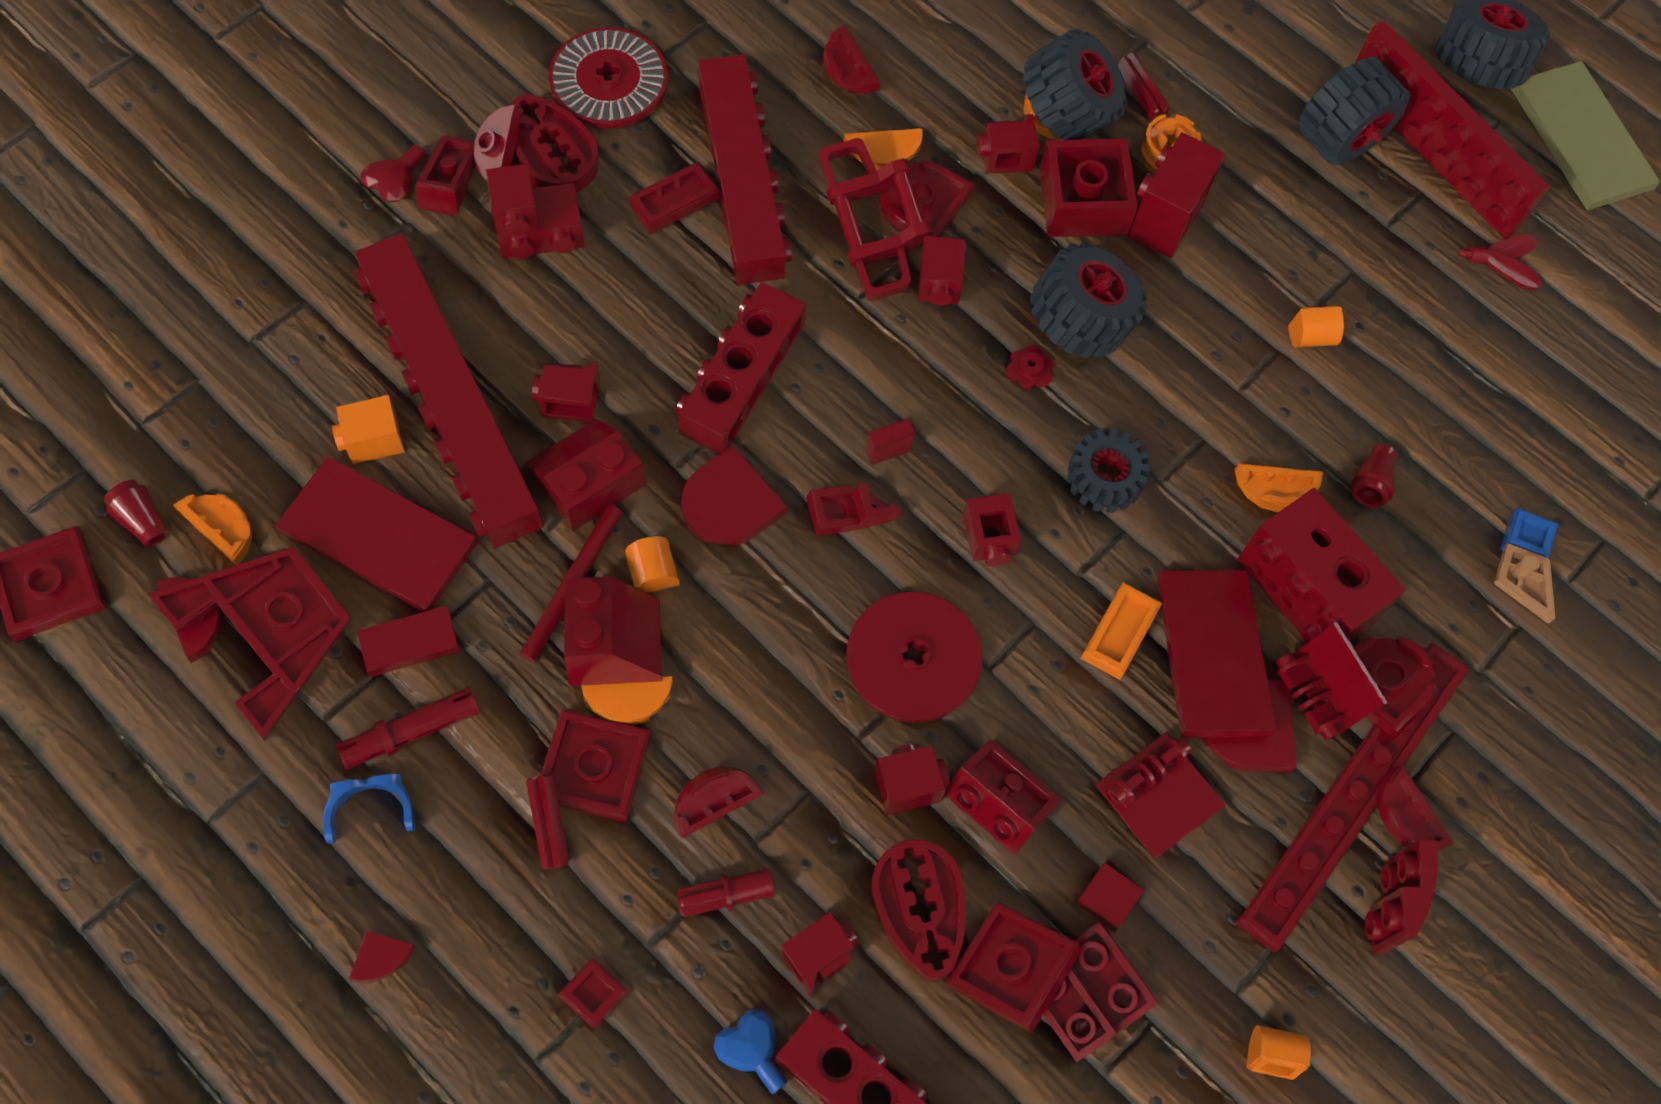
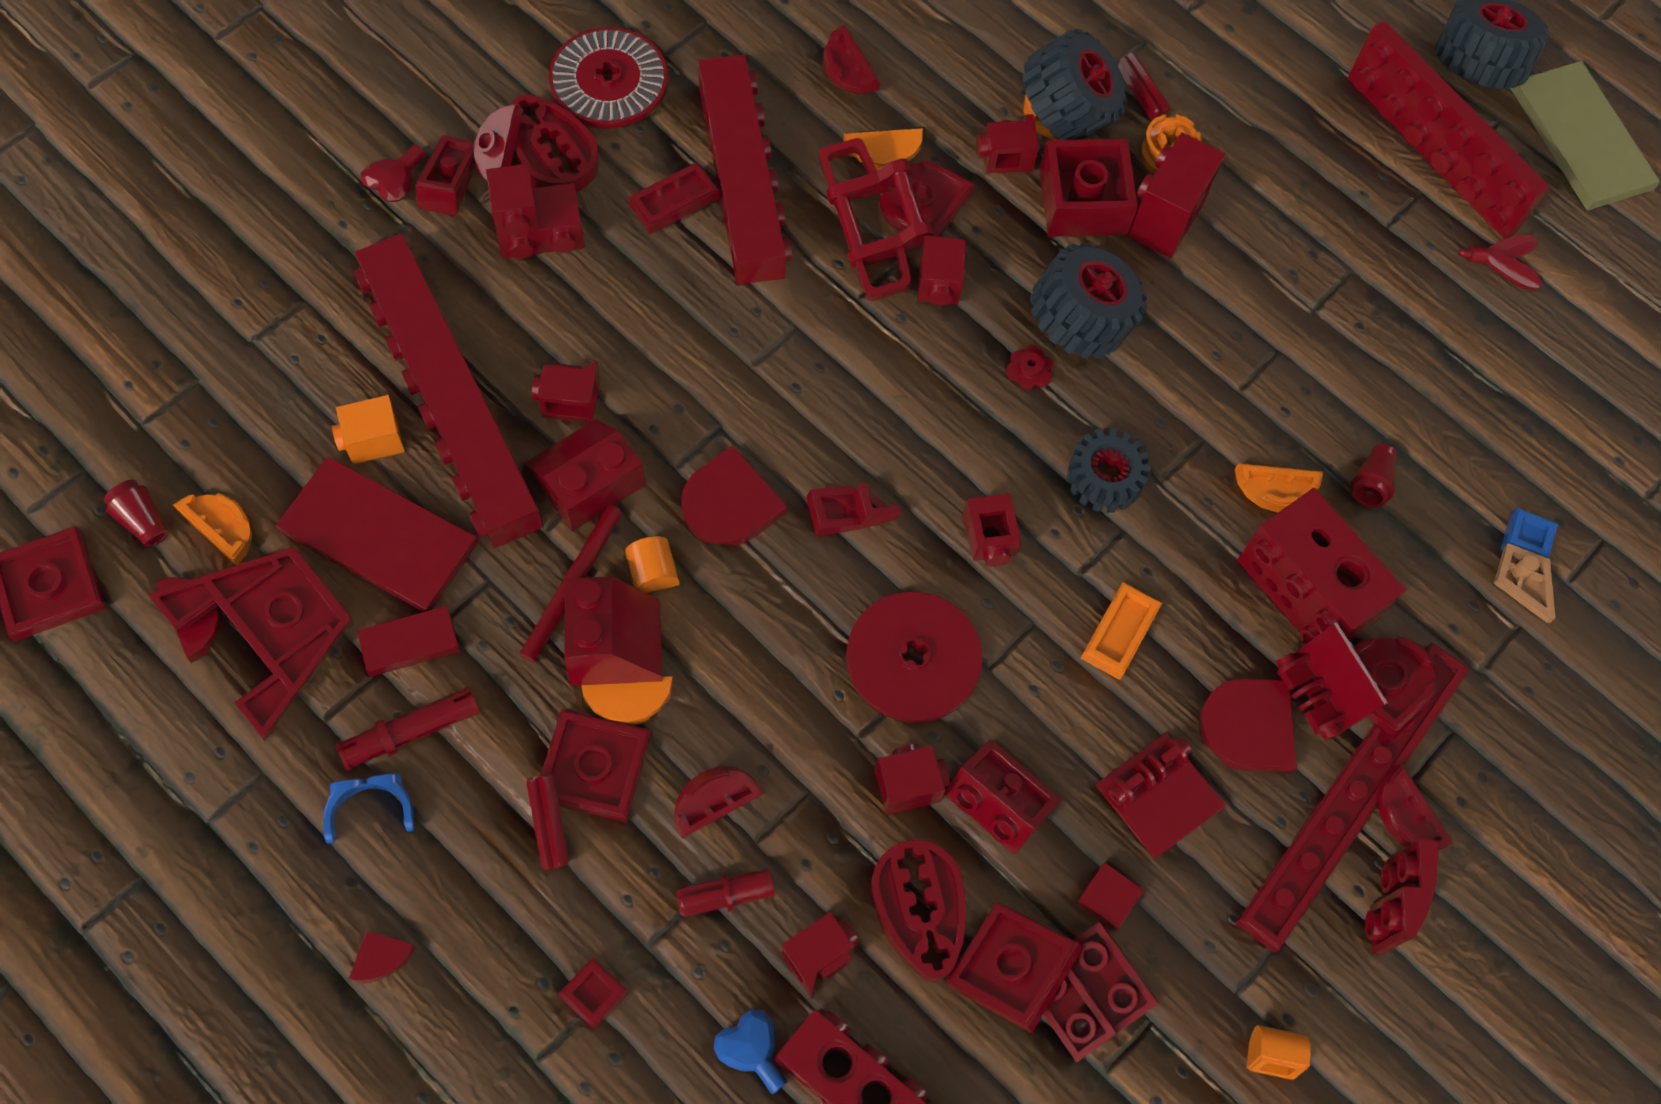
(719, 423): dark red brick -> none
(889, 441): dark red tile -> none
(1215, 654): dark red tile -> none
(1317, 327): orange brick -> none
(1353, 111): black wheel -> none

